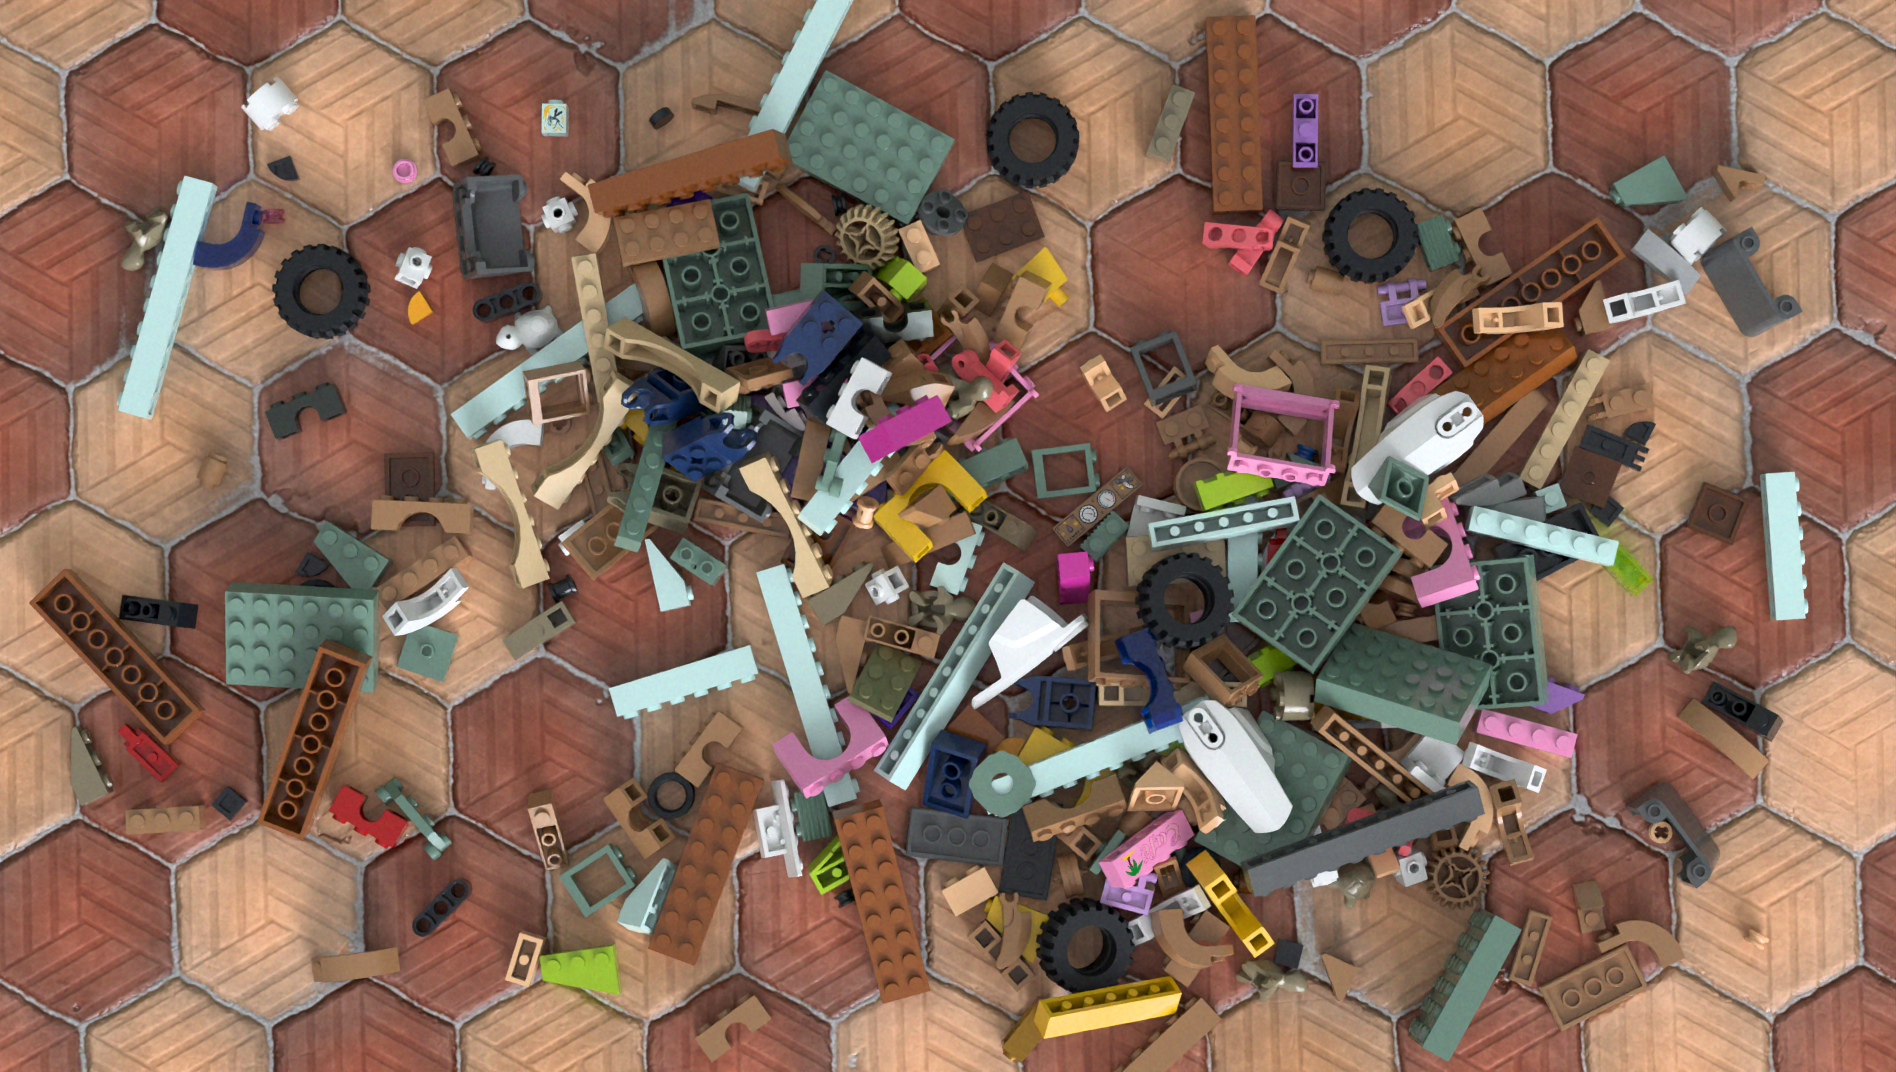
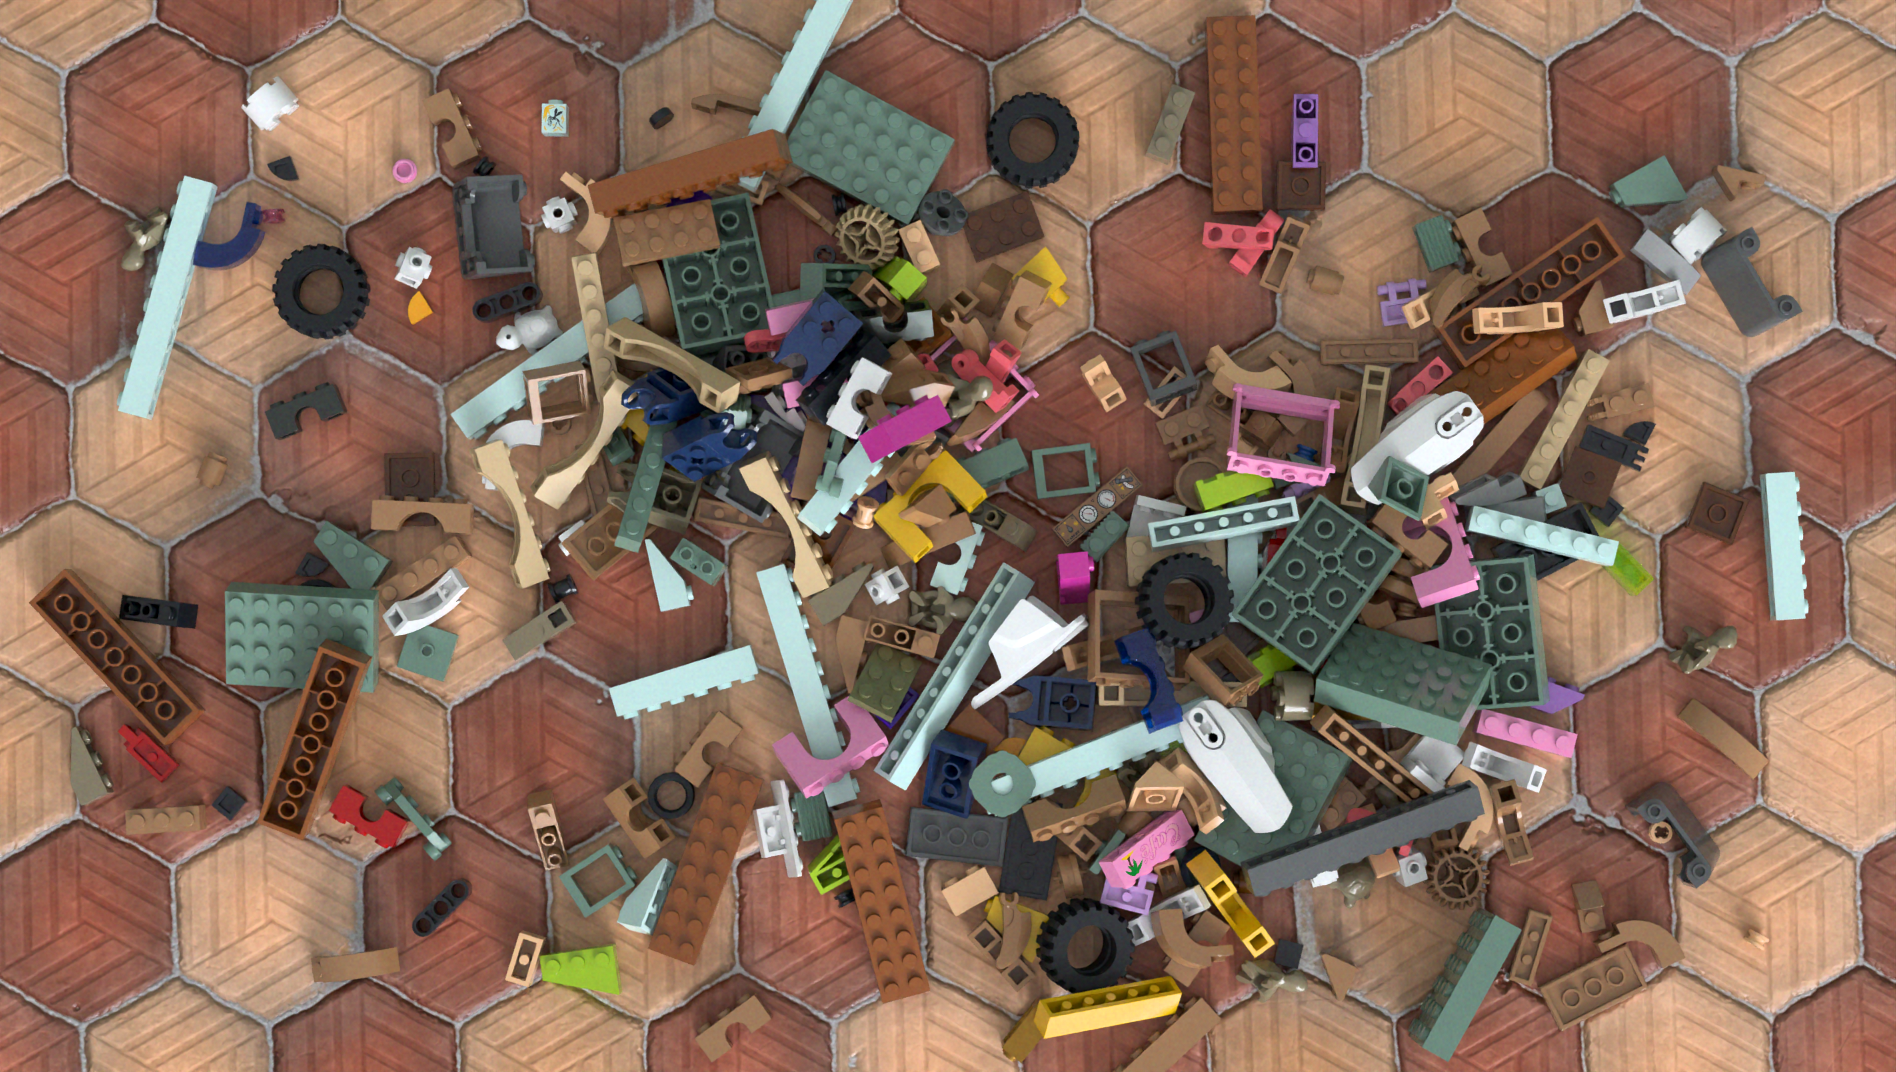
(1389, 208): black tyre -> none
(1743, 711): black slope -> none

